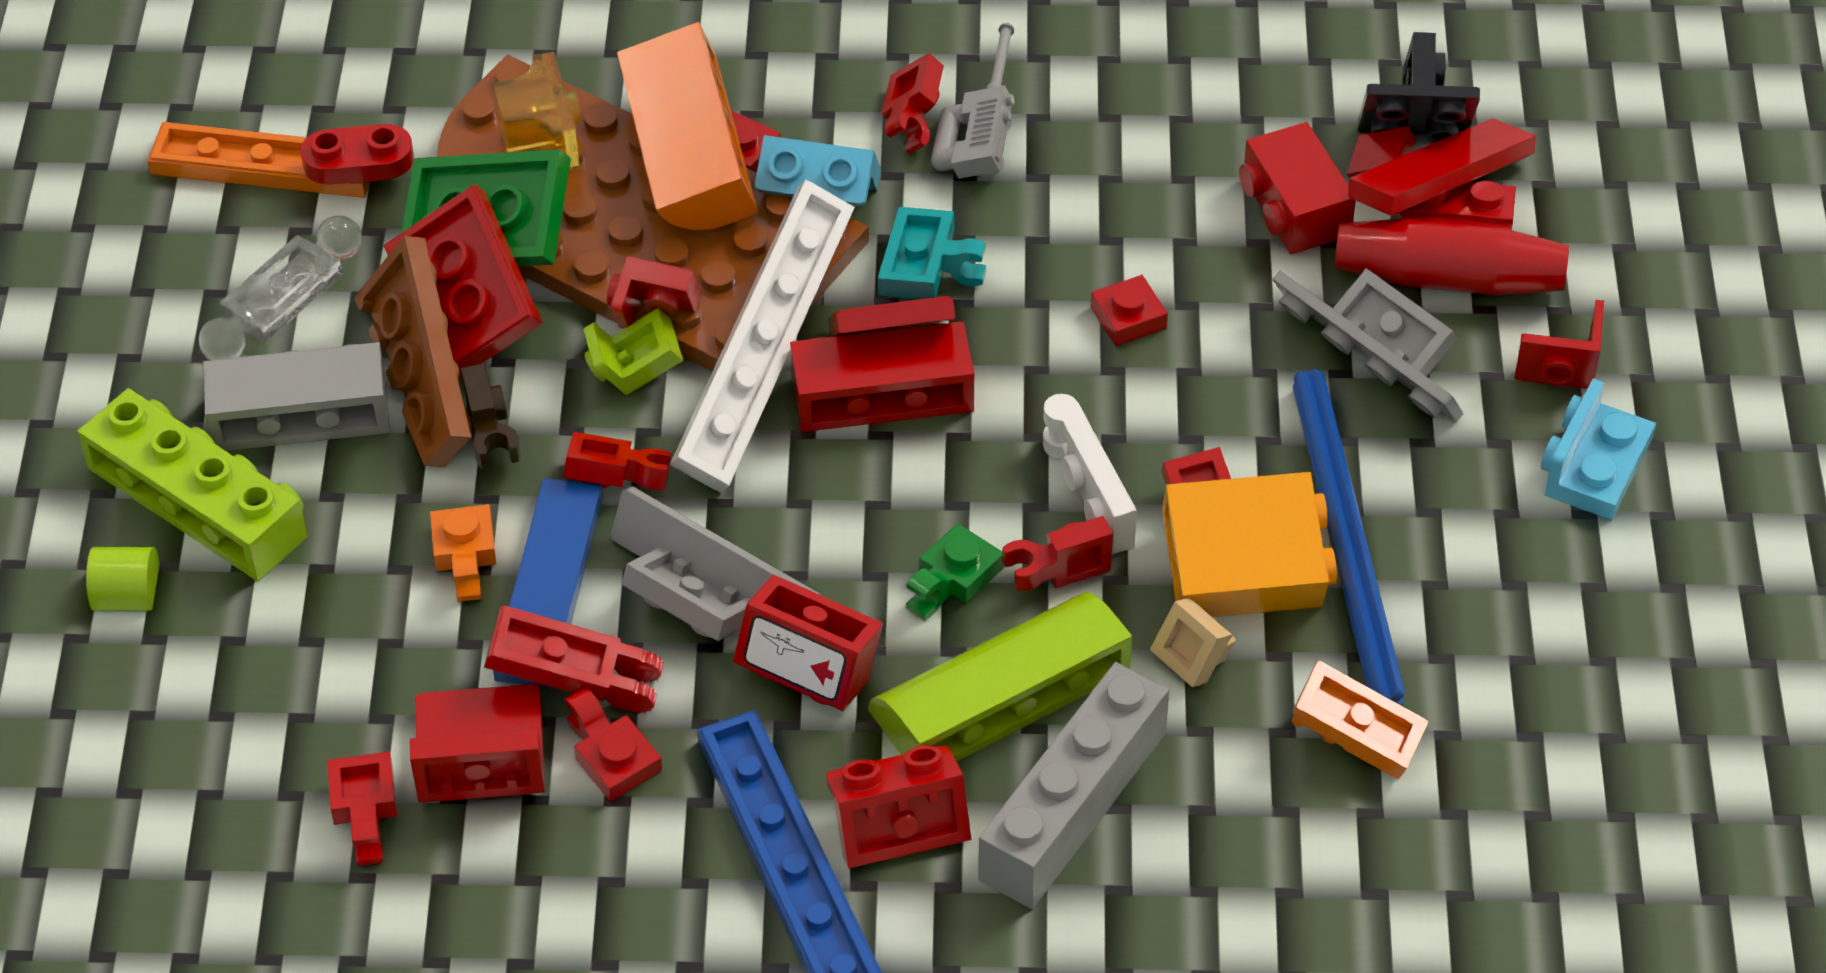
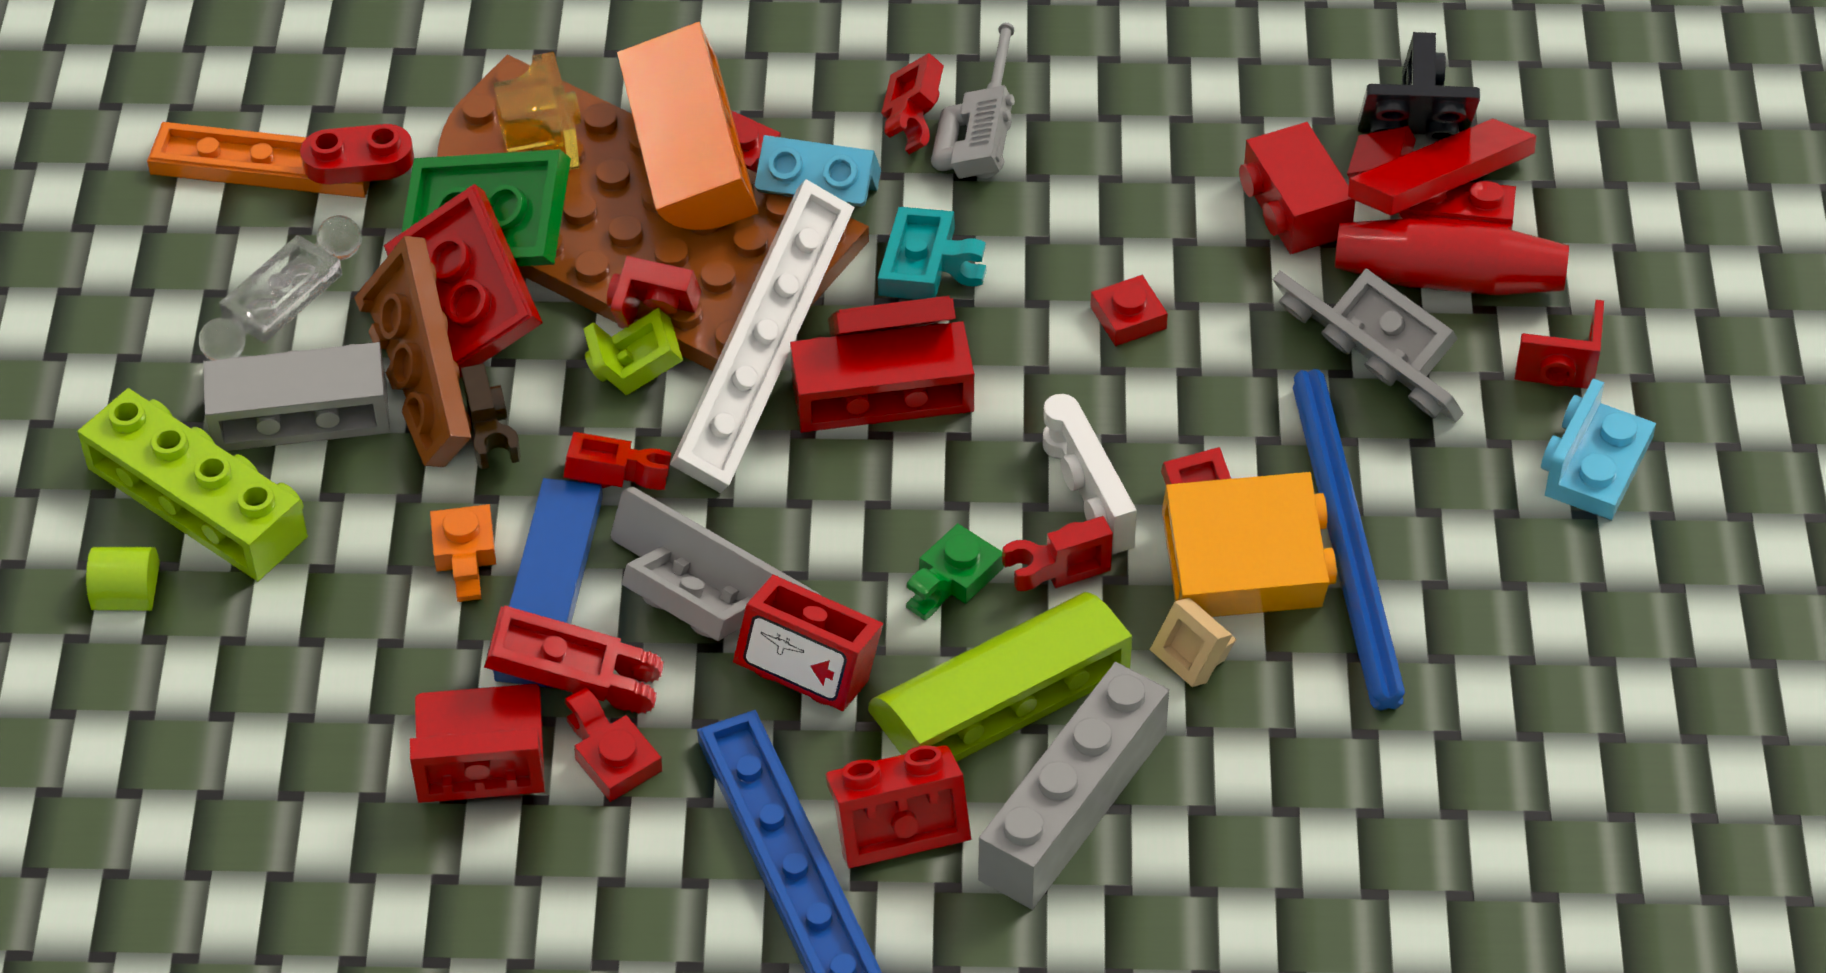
(360, 795): red plate -> none
(1359, 720): plate -> none

